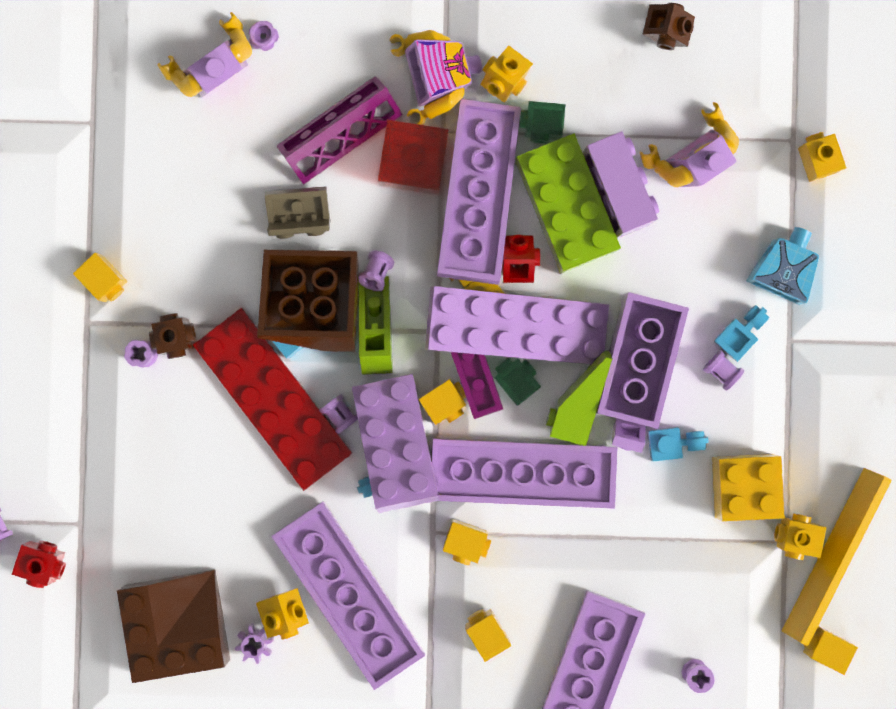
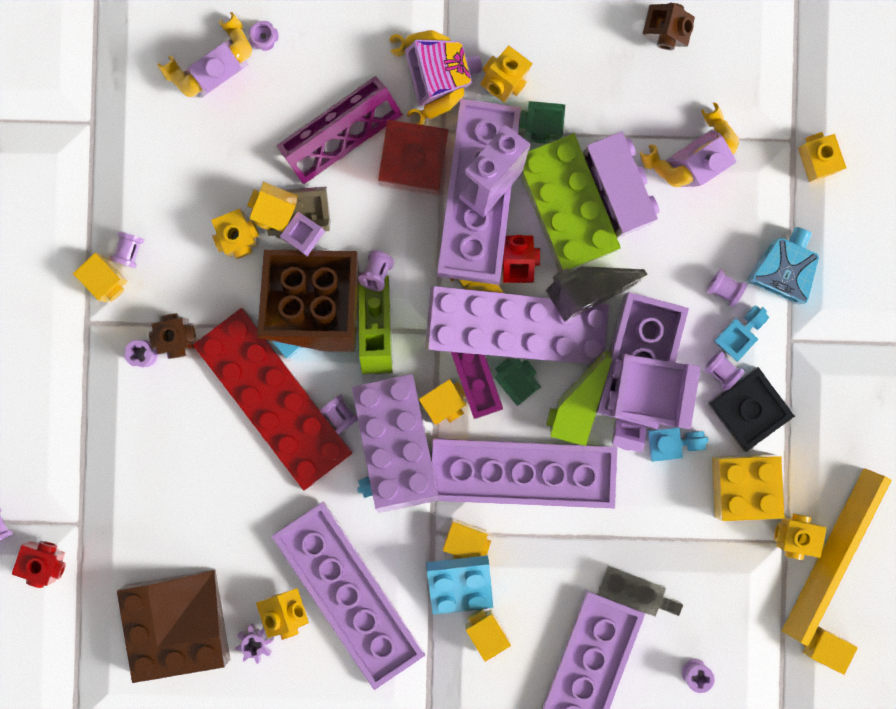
(126, 249): none -> lavender bush
(225, 229): none -> yellow brick
(271, 207): none -> yellow brick
(302, 233): none -> lavender plate
(460, 584): none -> medium azure plate
(495, 170): none -> lavender panel
(589, 286): none -> clear smoke slope
(636, 592): none -> clear smoke plate
(654, 391): none -> lavender panel
(726, 287): none -> lavender bush
(751, 409): none -> black tile

